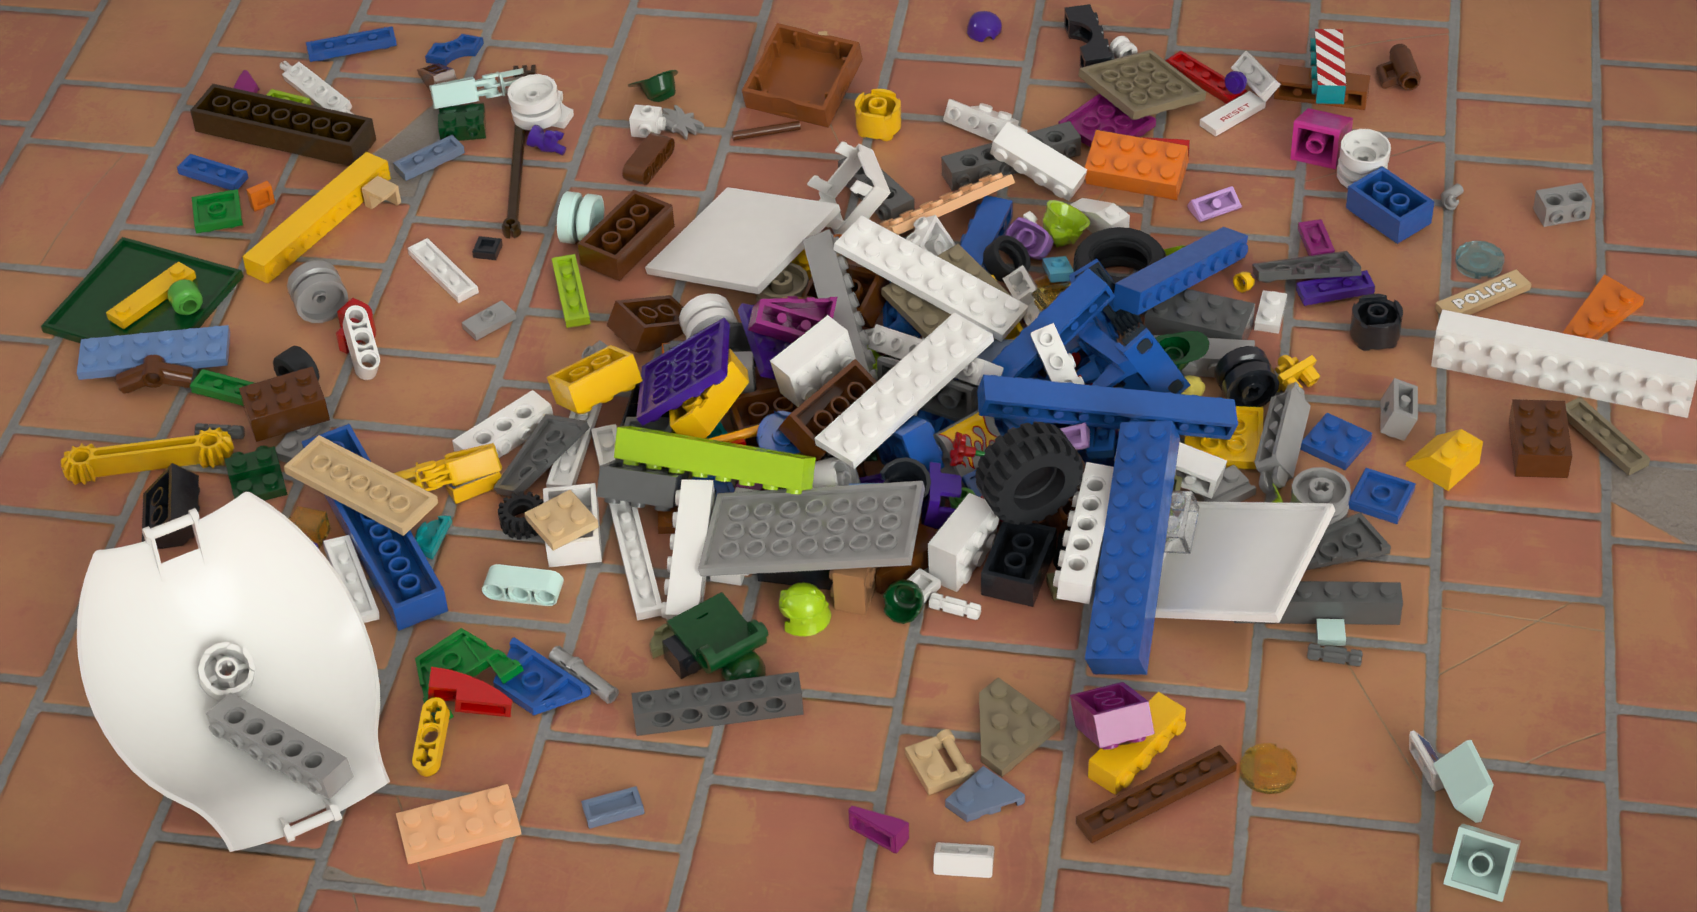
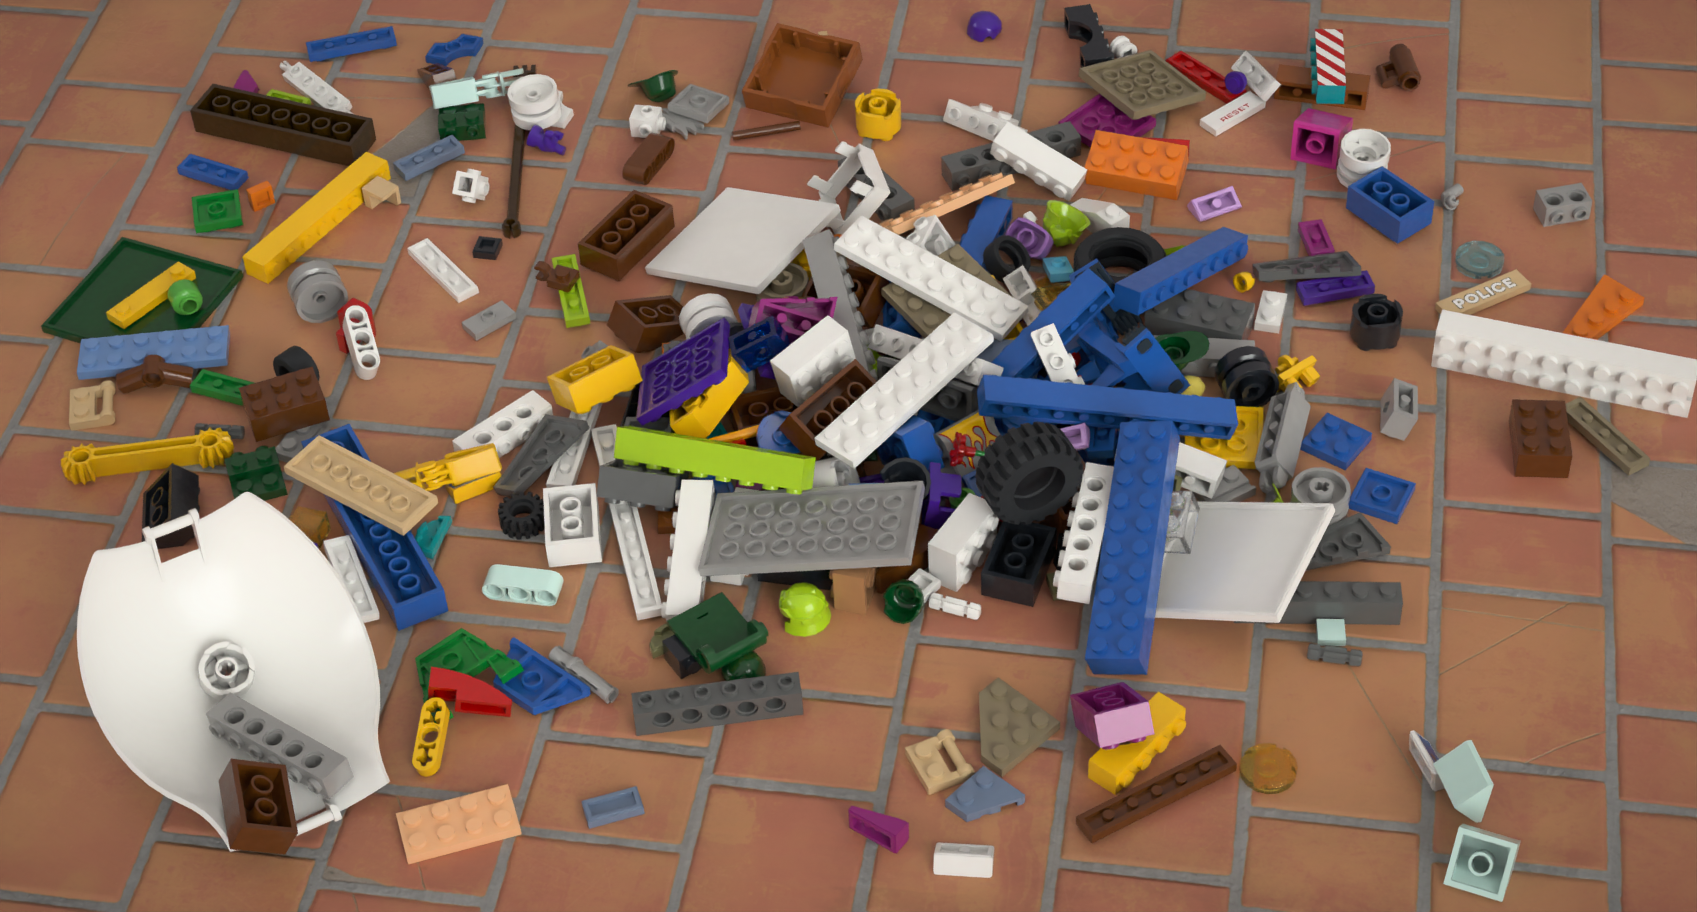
(84, 406): none -> tan plate
(257, 806): none -> reddish brown brick
(471, 185): none -> white brick
(560, 278): none -> reddish brown plate
(561, 520): tan plate -> none
(578, 216): light aqua wheel -> none
(698, 103): none -> light grey plate
(758, 343): none -> clear blue brick
(1447, 458): yellow slope -> none

